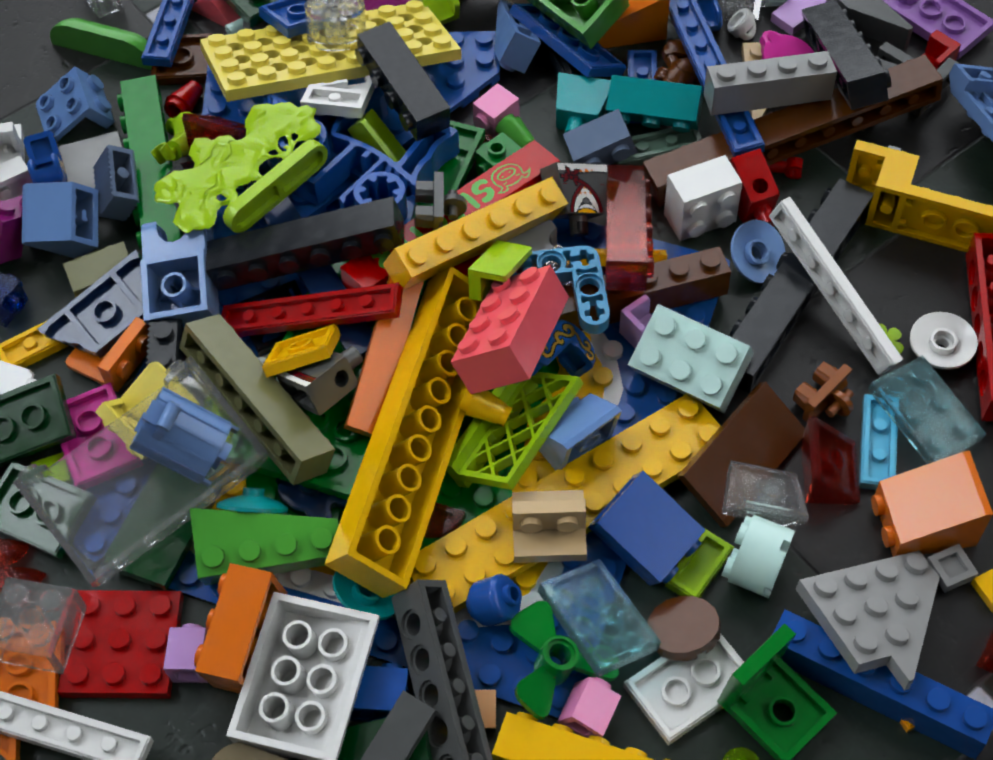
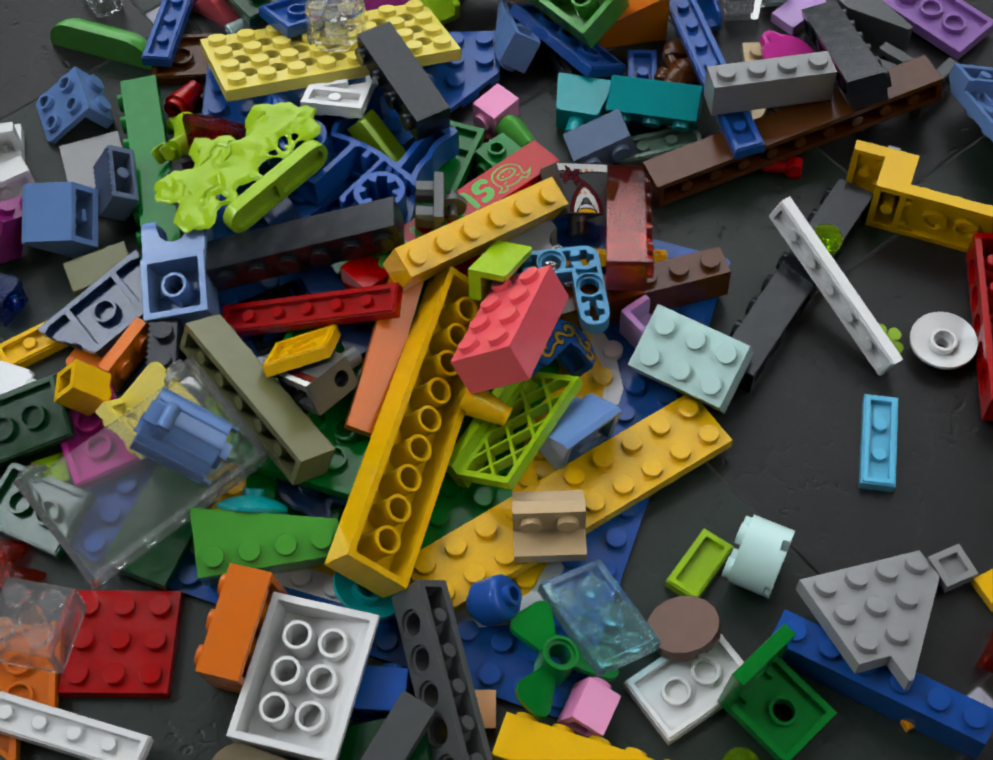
(45, 158): blue animal -> none
(82, 387): none -> yellow brick
(181, 652): lavender brick -> none
(444, 520): clear red tile -> none
(647, 529): blue brick -> none
(702, 198): white brick -> none
(741, 23): white tile -> none
(756, 433): reddish brown tile -> none
(758, 189): red torso -> none
(765, 493): clear slope -> none
(766, 246): light blue dish -> none
(829, 236): none -> clear neon green tile
(829, 465): clear red slope -> none
(830, 394): dark orange hips -> none
(926, 411): clear light blue plate -> none
(933, 506): orange slope -> none
(940, 48): red panel -> none

